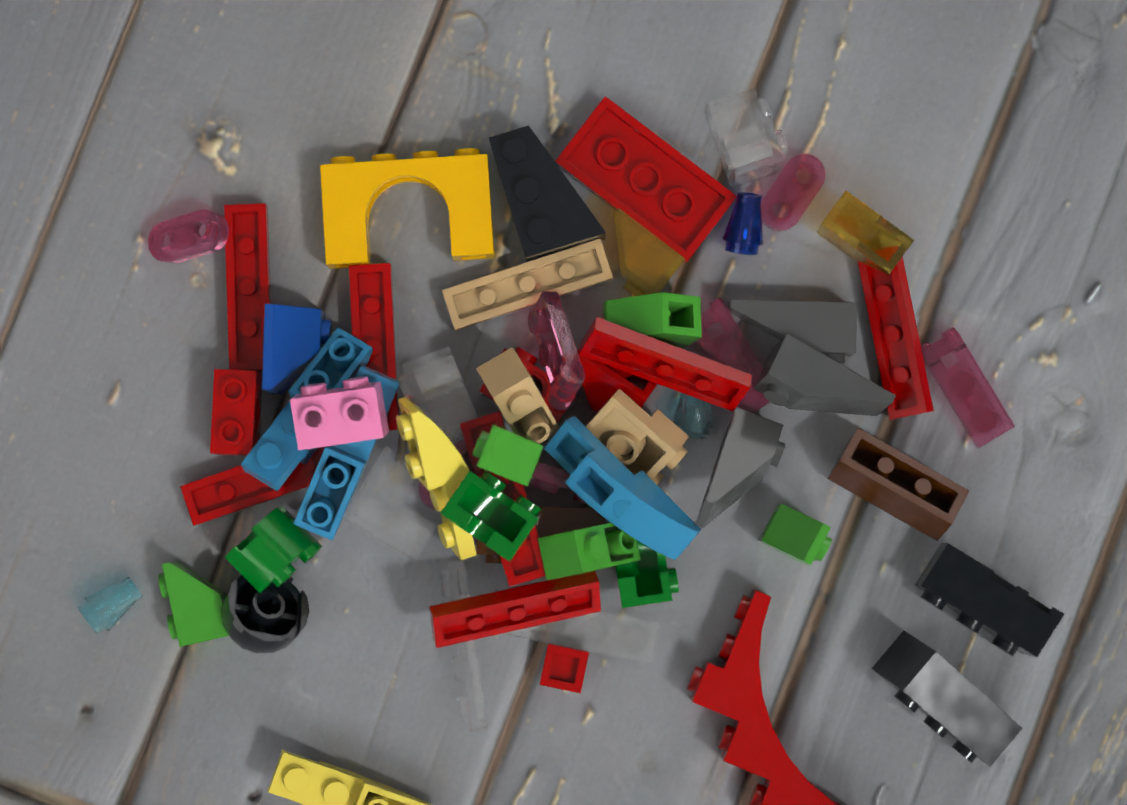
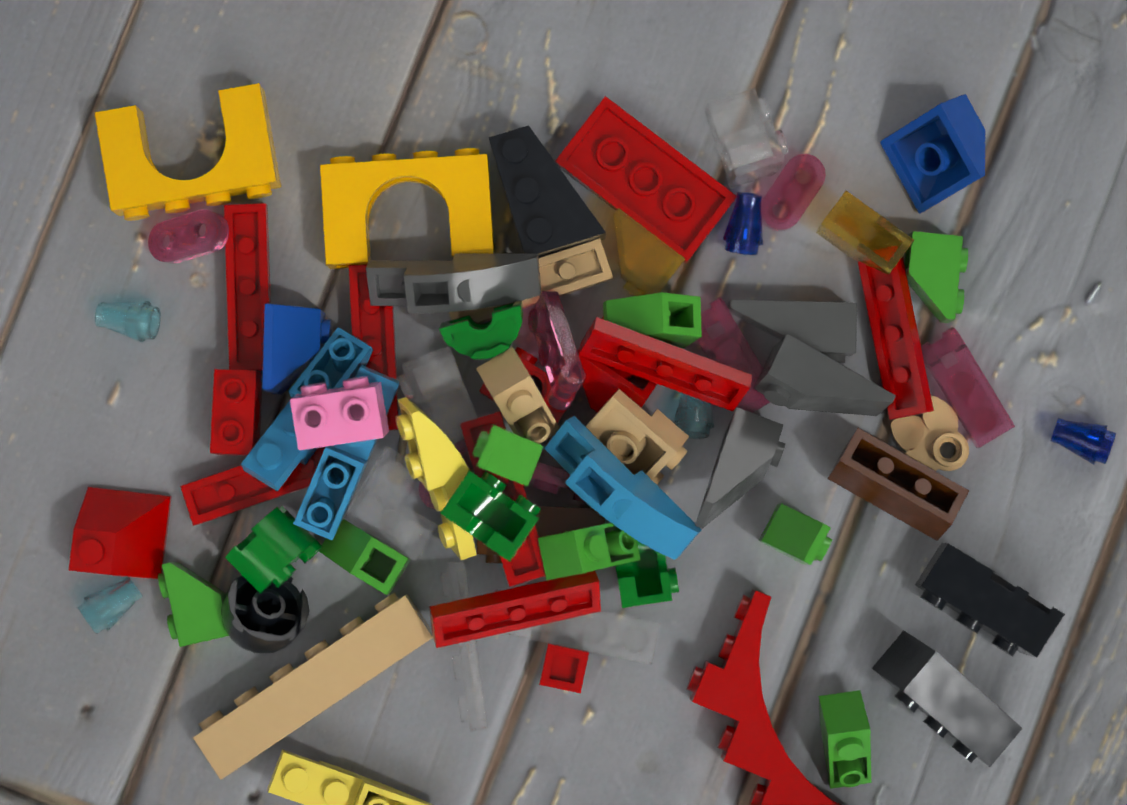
(120, 533): none -> red slope
(130, 319): none -> clear light blue cone
(244, 168): none -> yellow arch
(313, 686): none -> tan brick
(365, 557): none -> bright green slope
(455, 285): none -> dark grey slope
(484, 339): none -> green cylinder
(845, 739): none -> bright green slope
(924, 436): none -> tan plate
(934, 271): none -> bright green slope
(938, 152): none -> blue slope
(1086, 440): none -> clear blue cone

